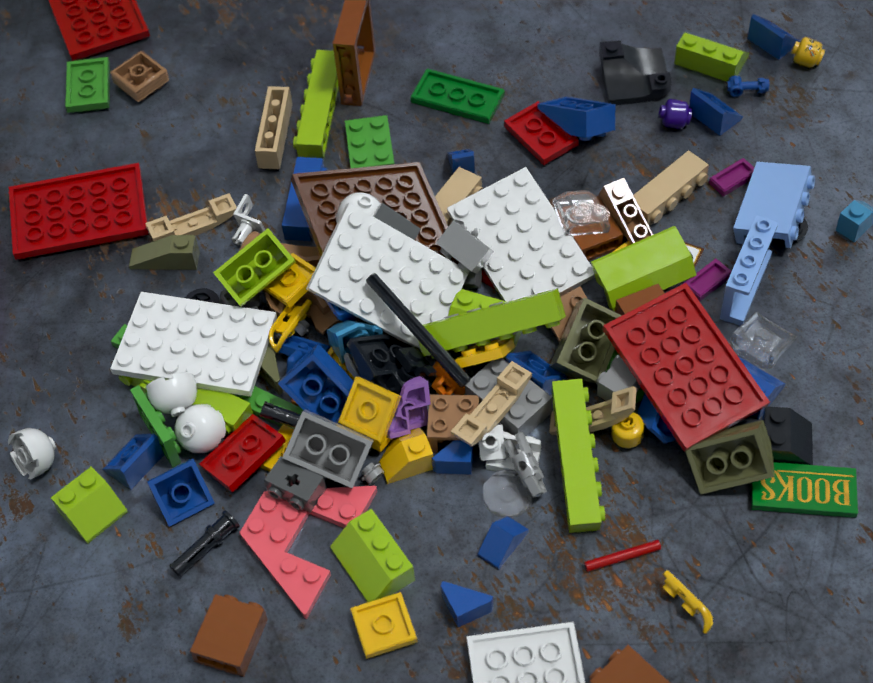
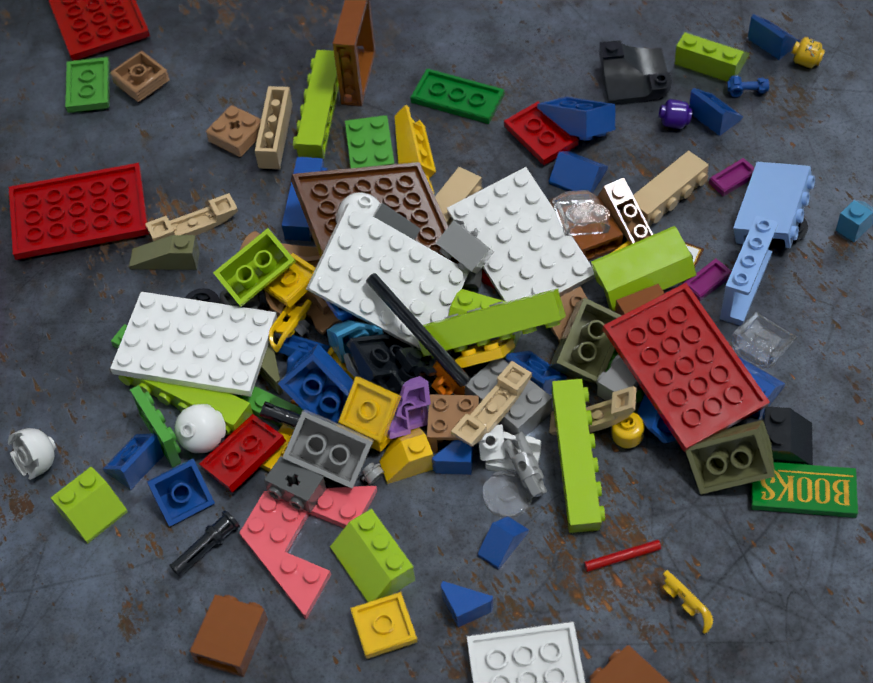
(174, 394): white cylinder -> none
(234, 130): none -> medium nougat brick
(246, 223): white bracket -> none
(413, 142): none -> yellow wedge
(462, 159): blue slope -> none
(576, 172): none -> blue slope

